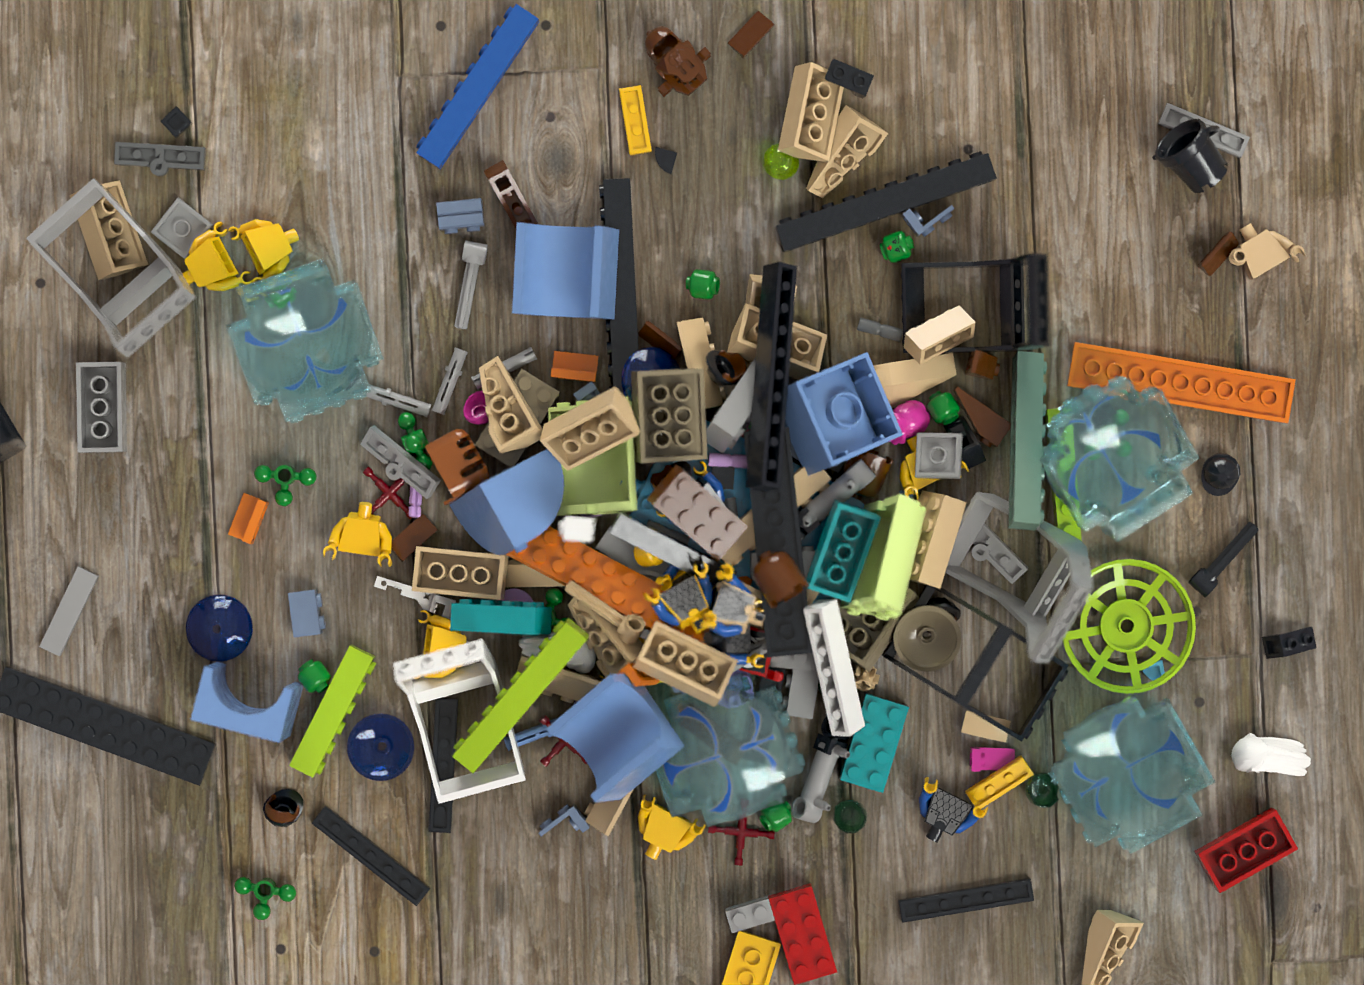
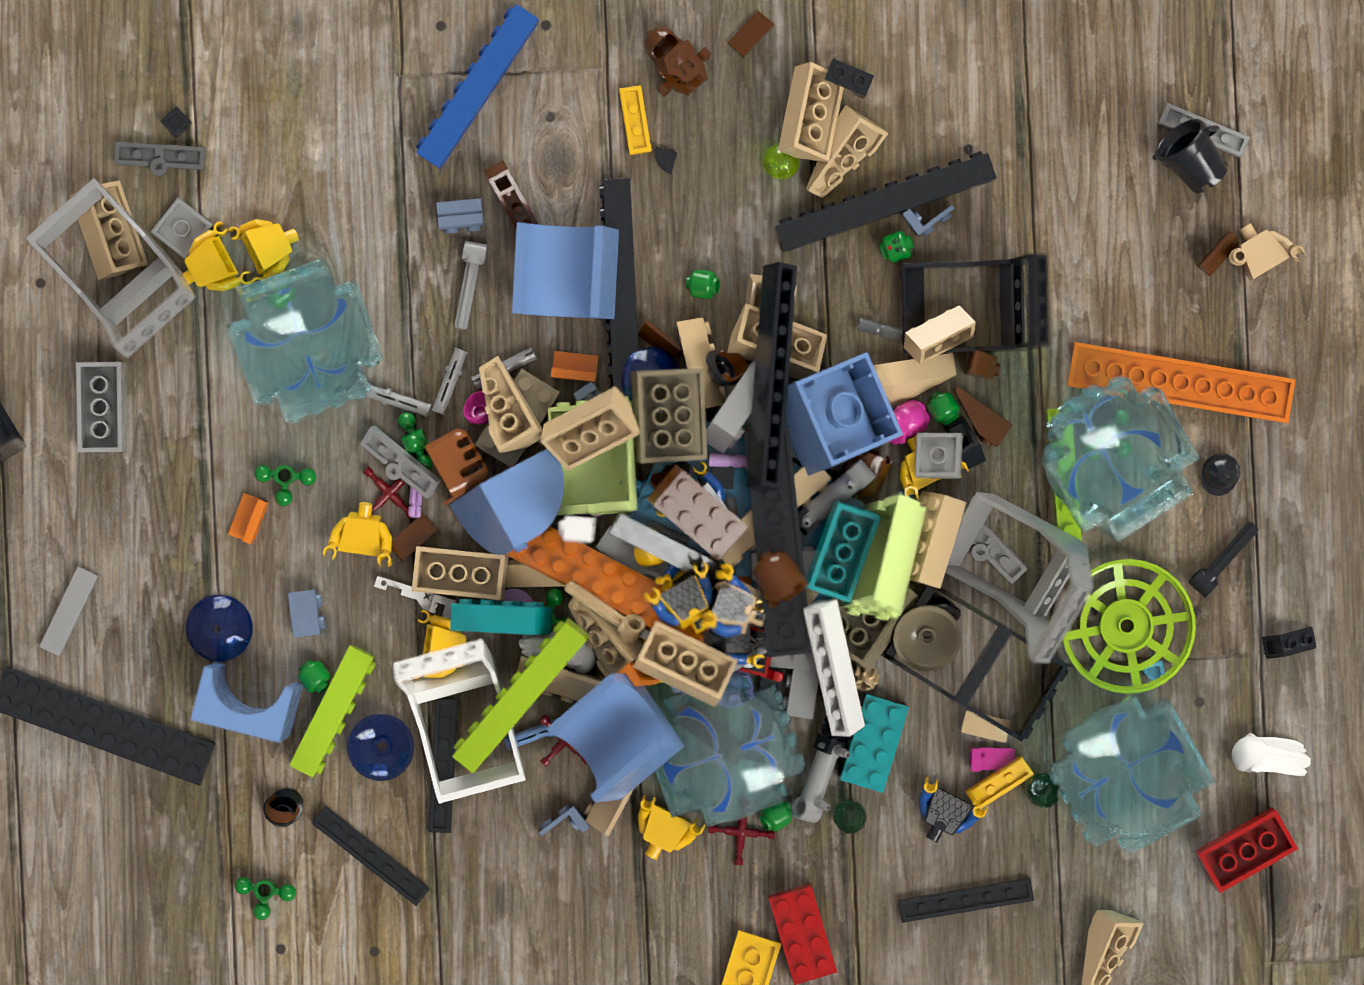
(749, 914): light grey brick -> none
(1026, 440): sand green brick -> none

